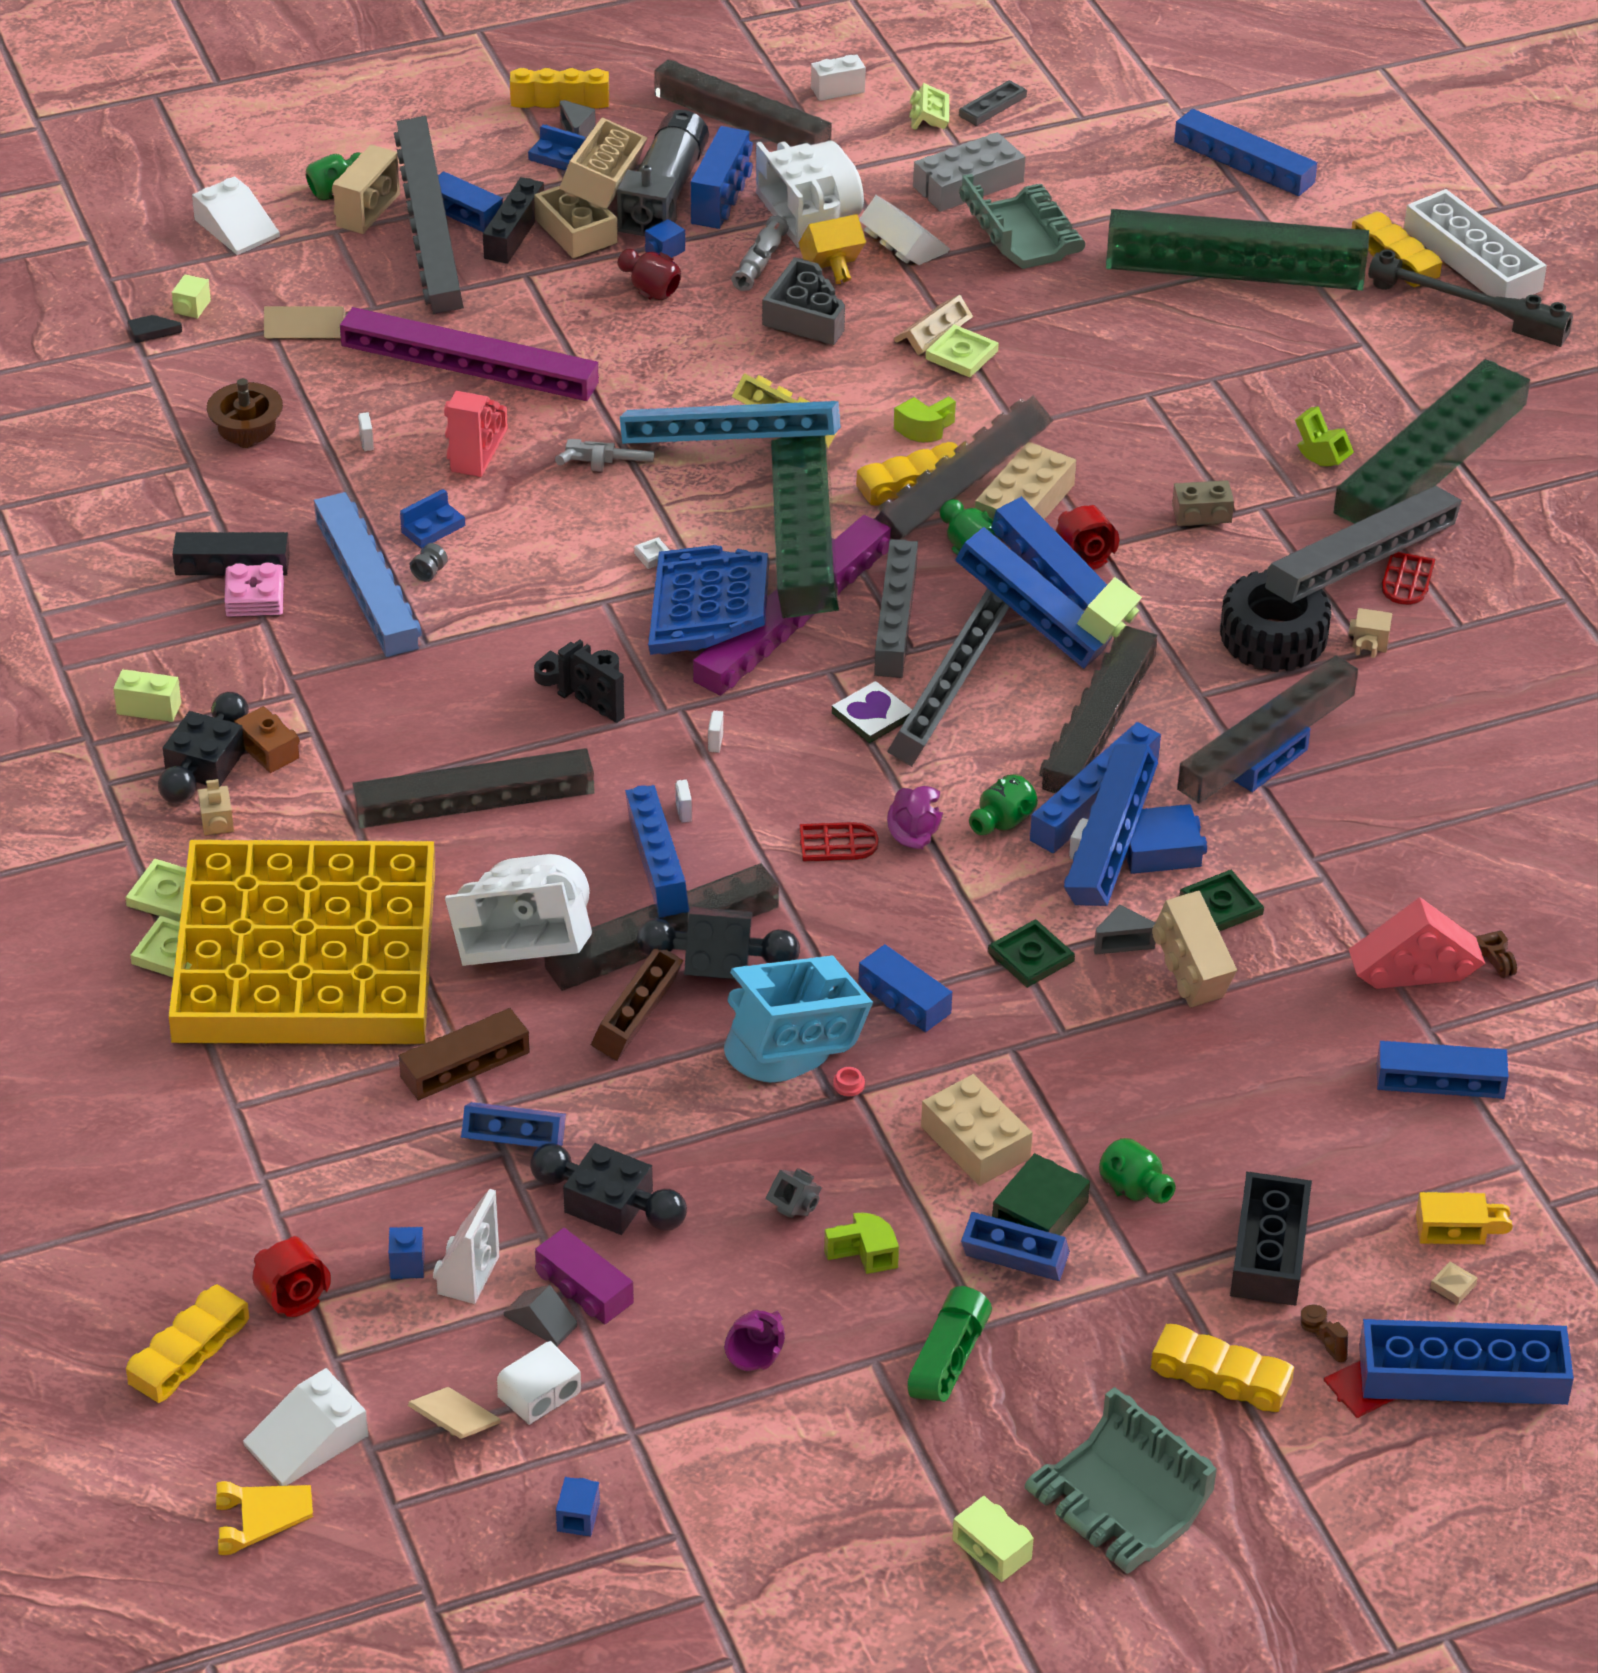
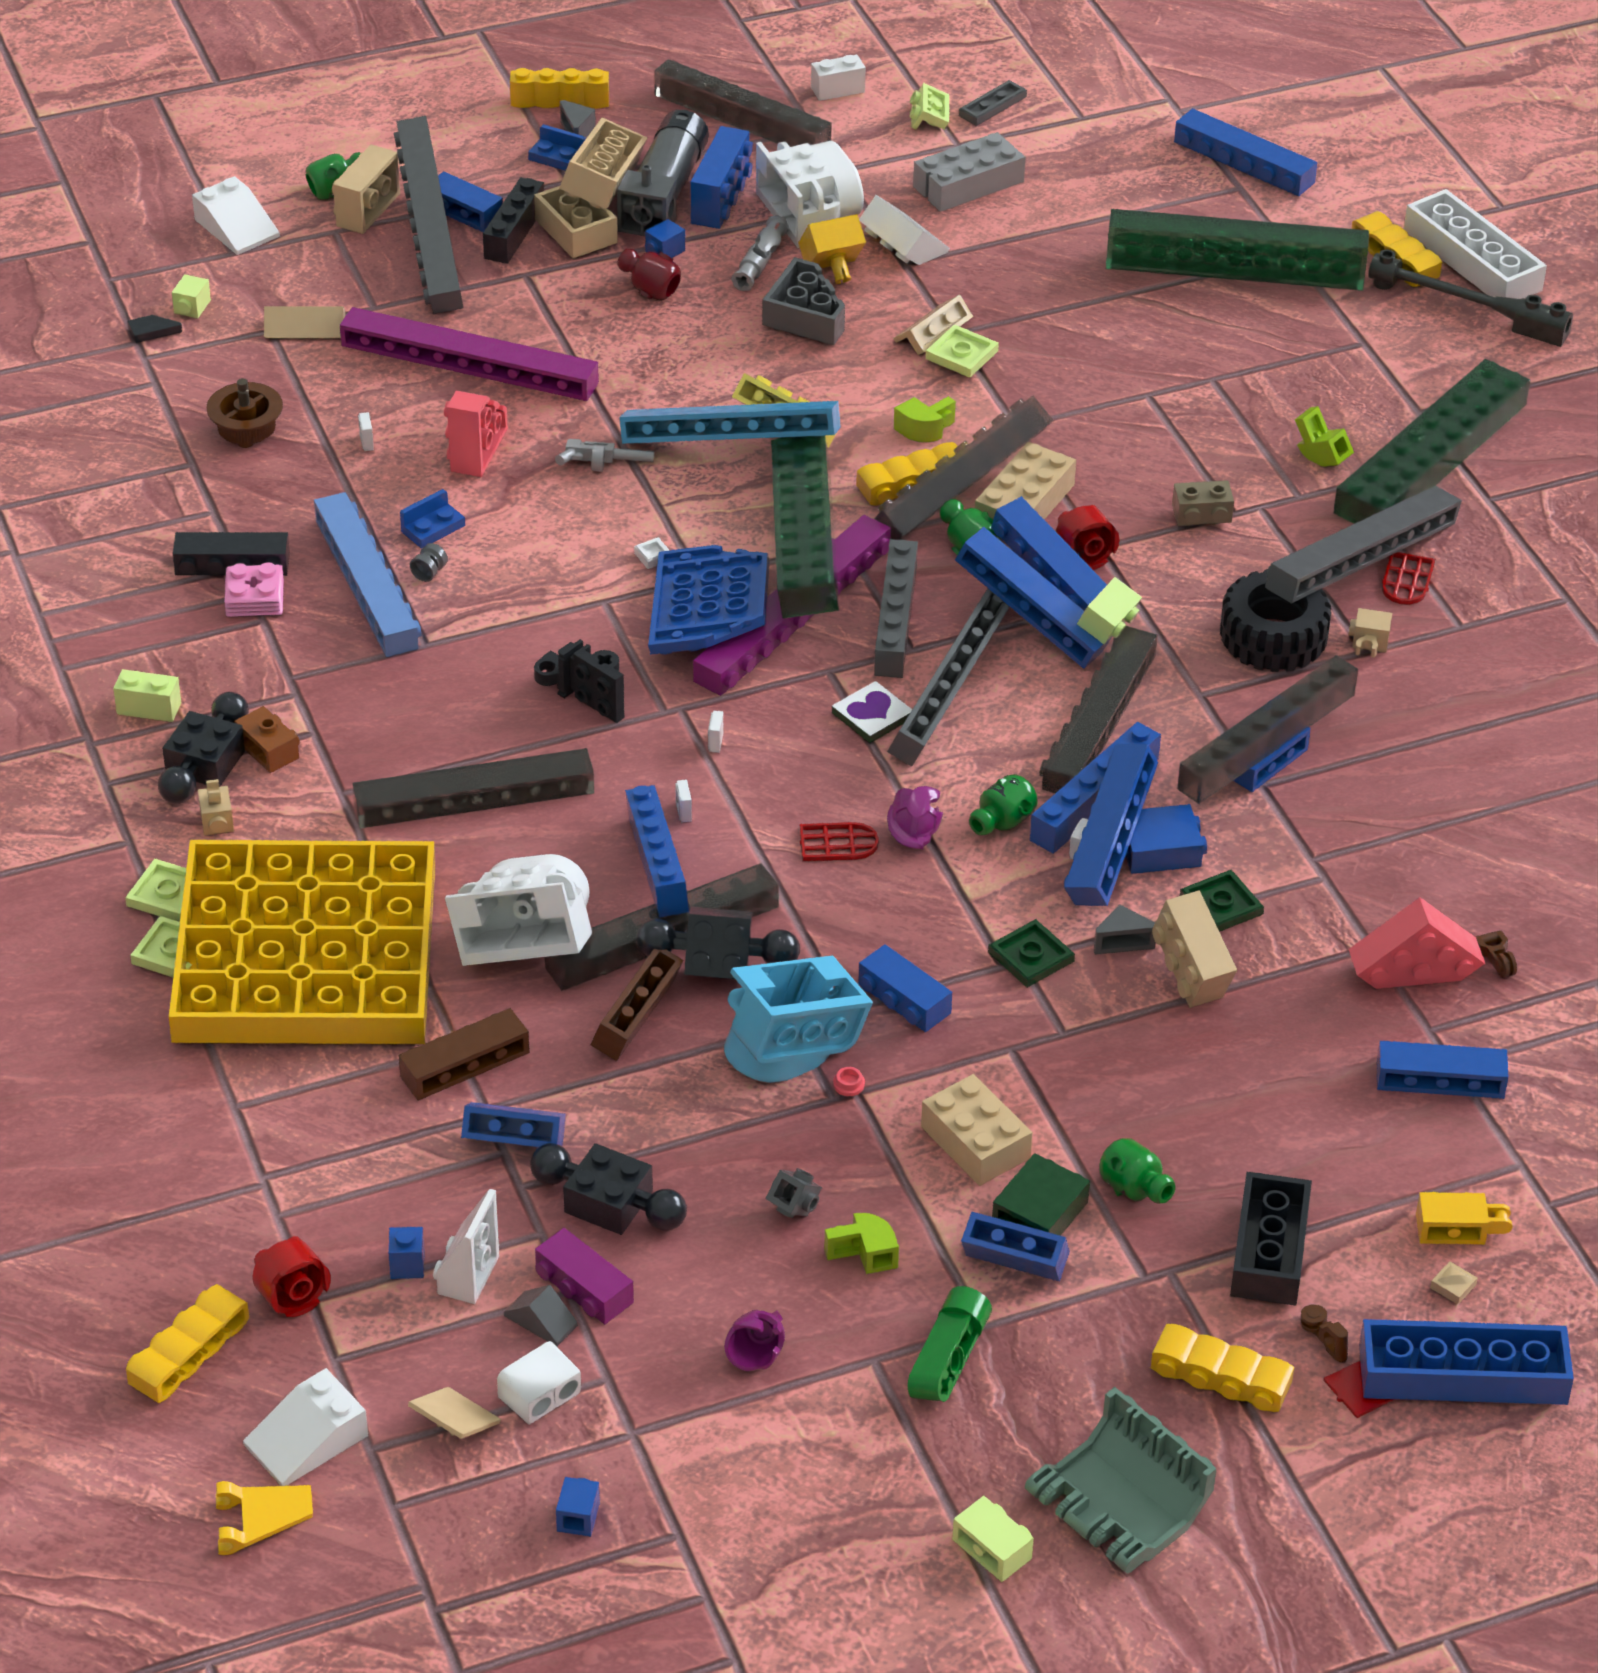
(1025, 227): sand green hinge -> none

